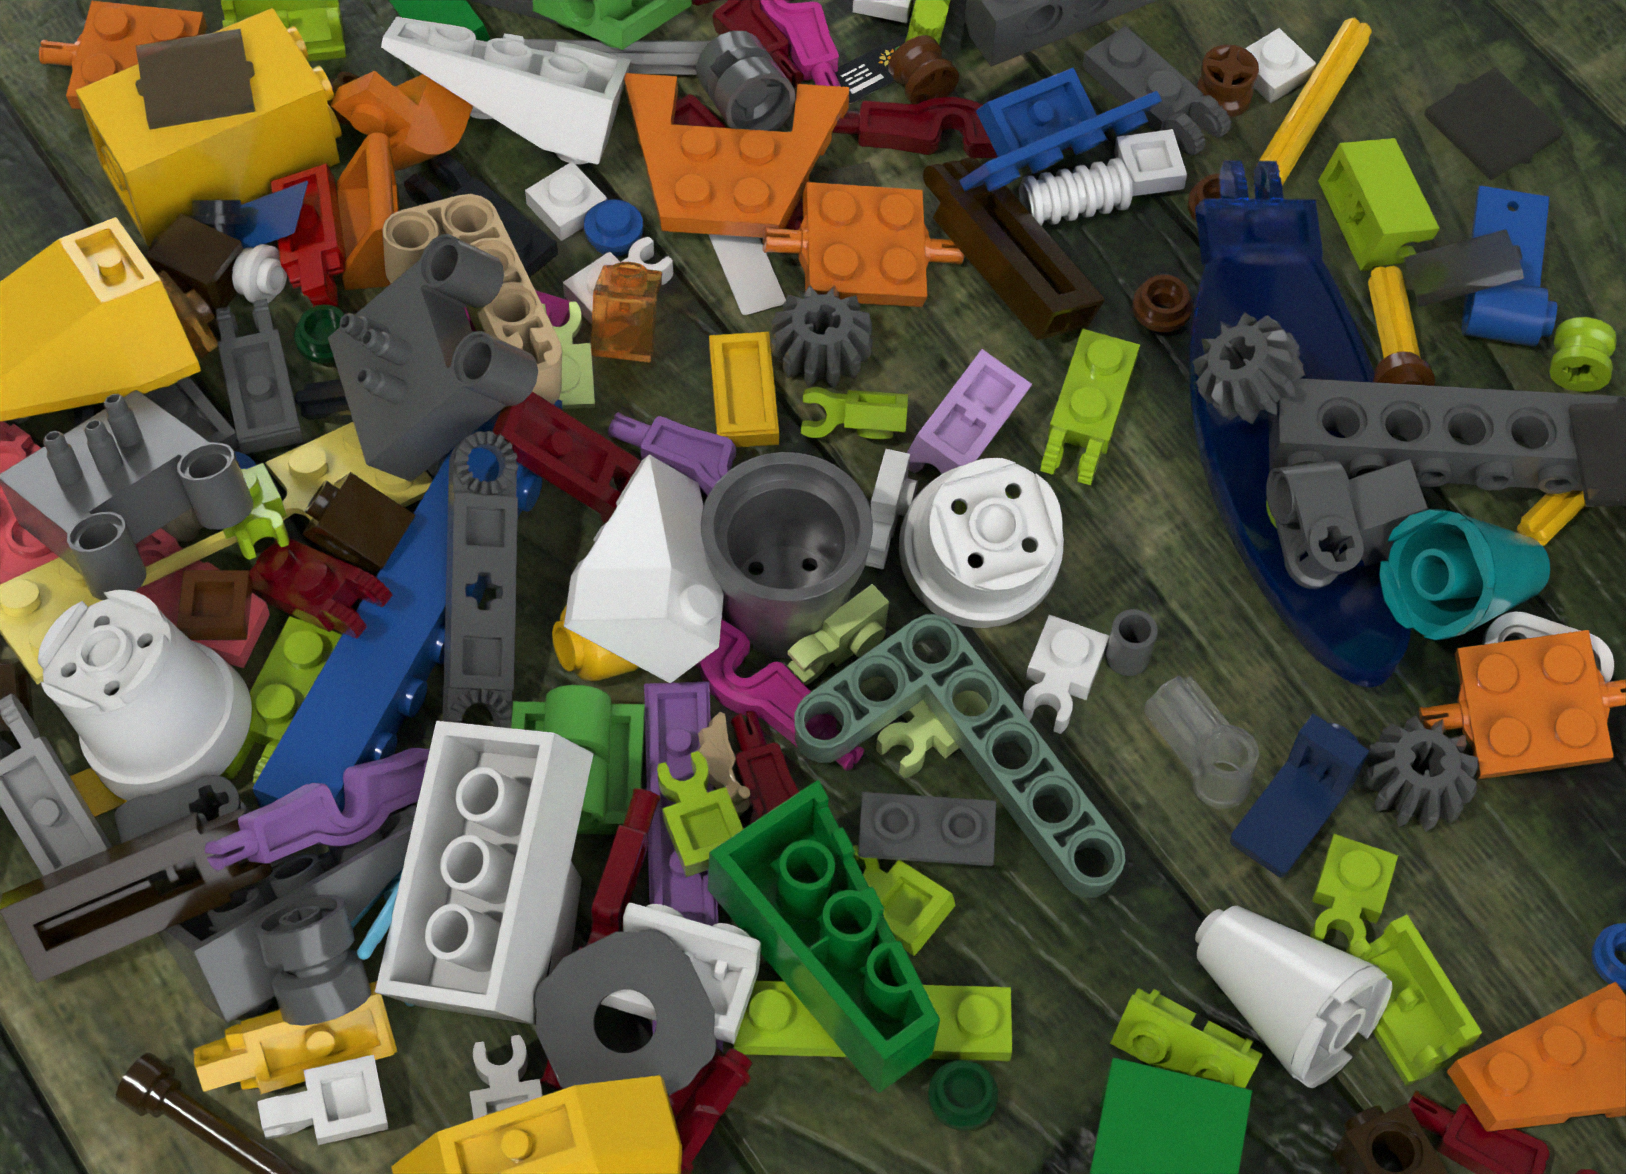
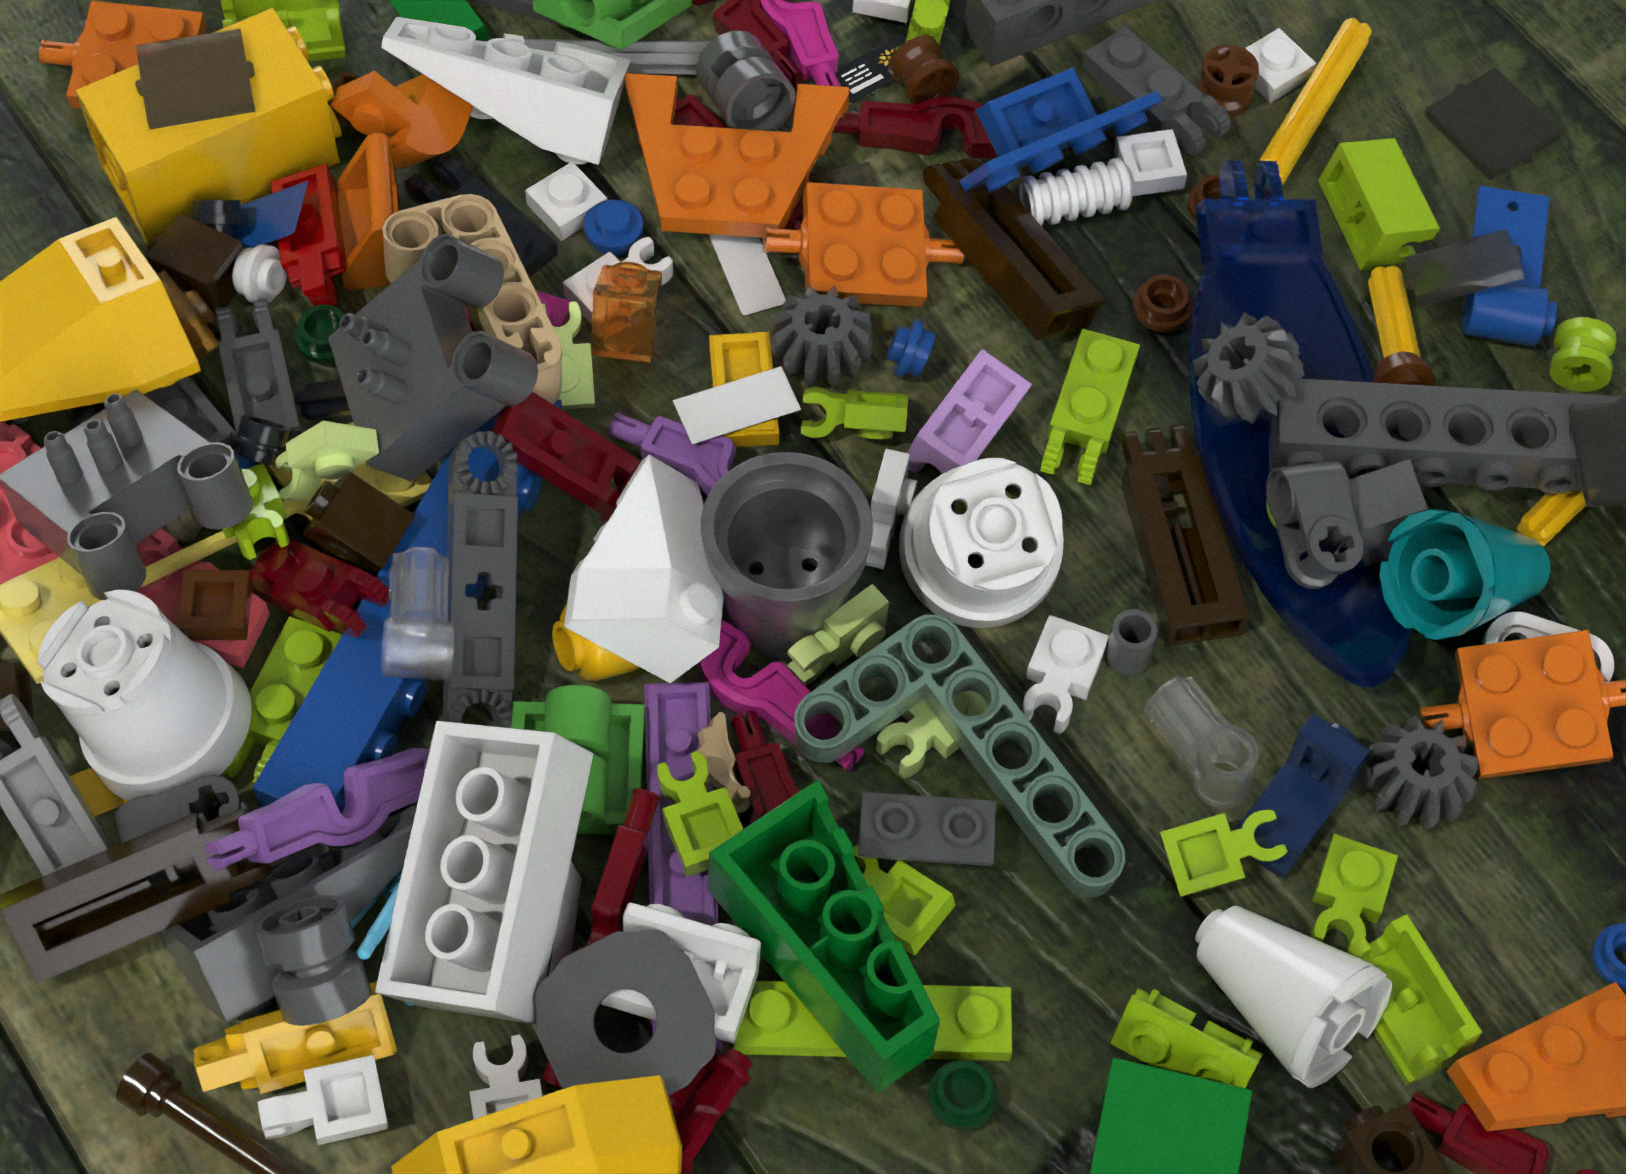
(260, 439): none -> black plate
(324, 452): none -> yellowish green plate
(417, 632): none -> clear piece
(736, 405): none -> white sticker
(910, 349): none -> blue plate
(1188, 567): none -> dark brown hinge
(1210, 854): none -> lime plate

